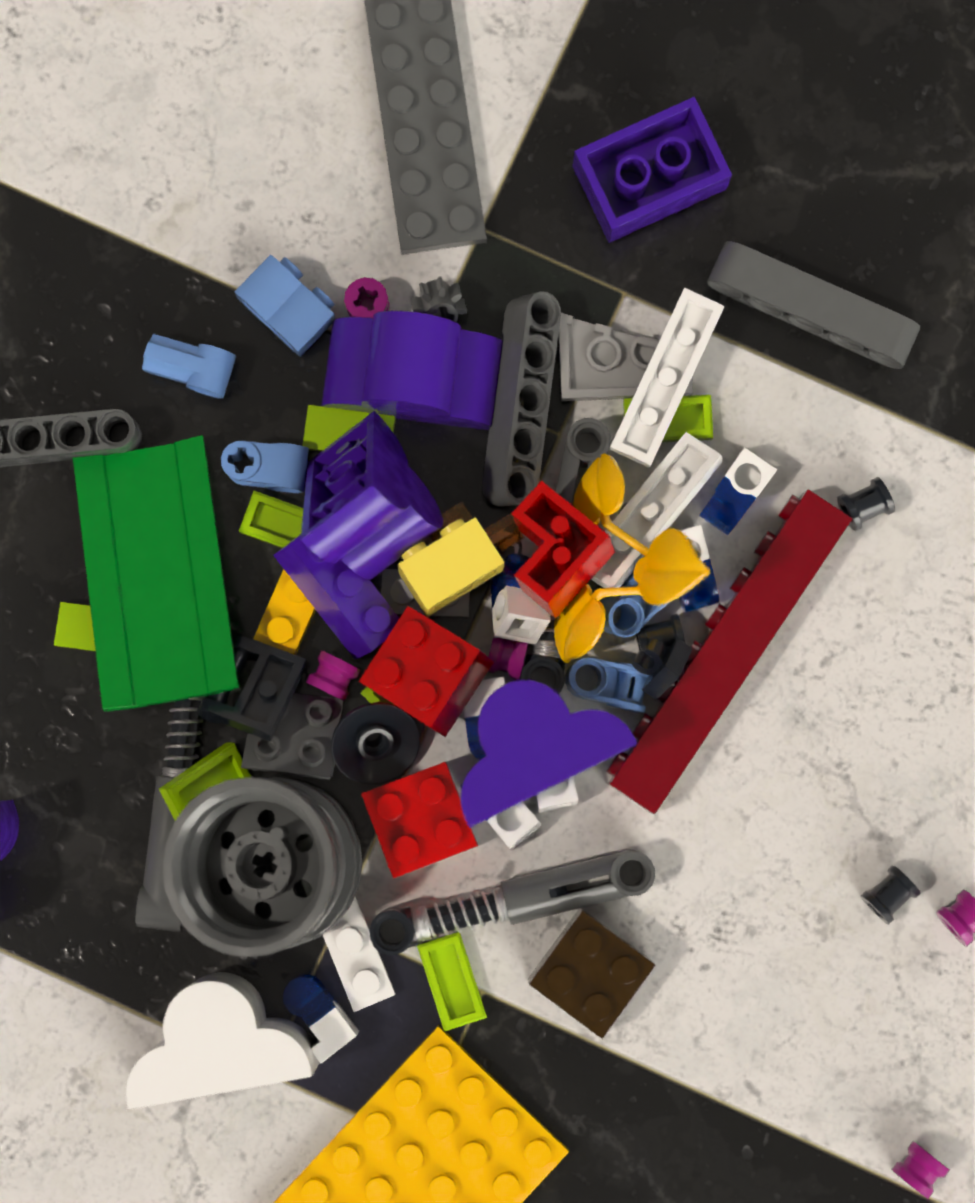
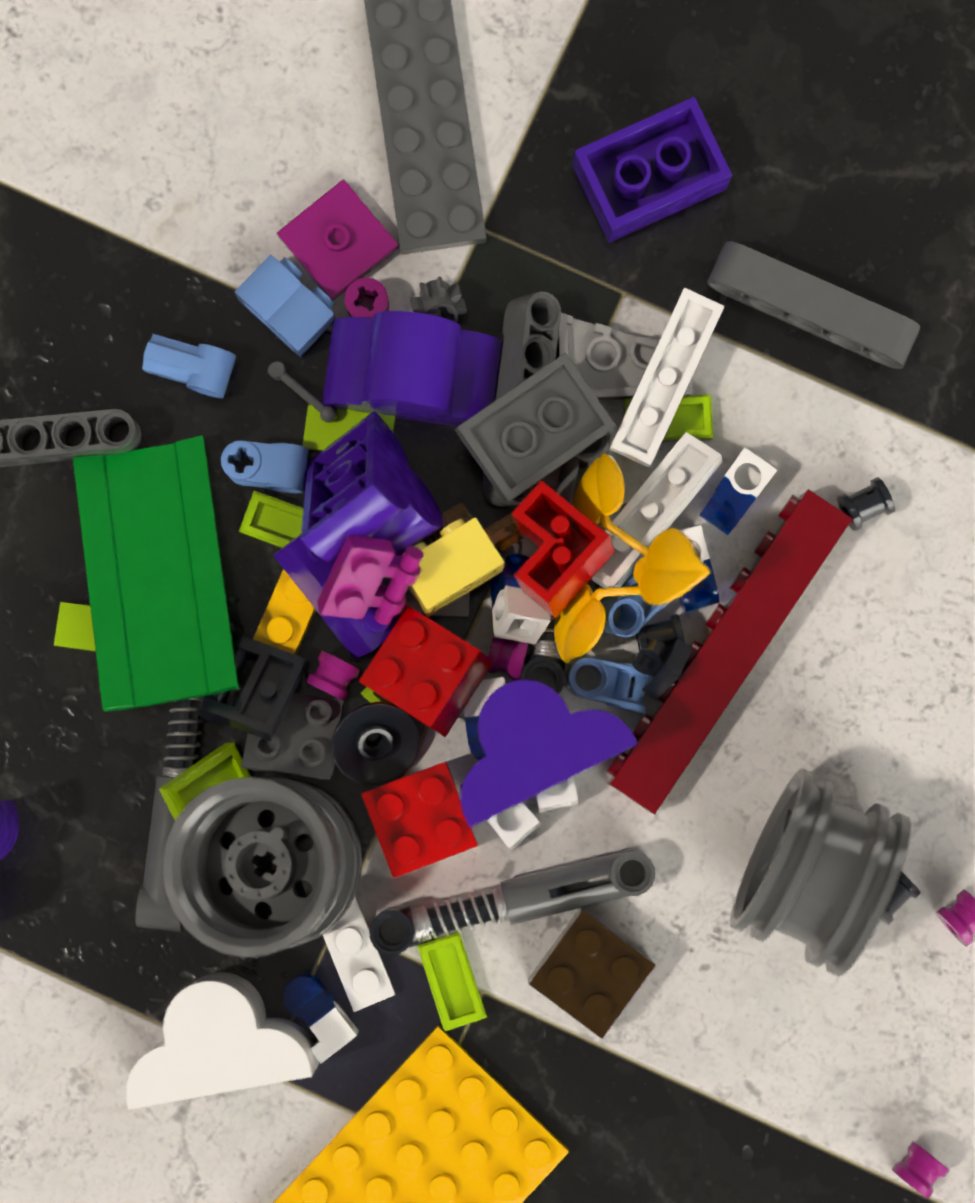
(279, 372): none -> dark grey hinge
(337, 240): none -> magenta plate
(357, 579): none -> magenta plate
(535, 428): none -> dark grey plate
(821, 873): none -> dark grey wheel

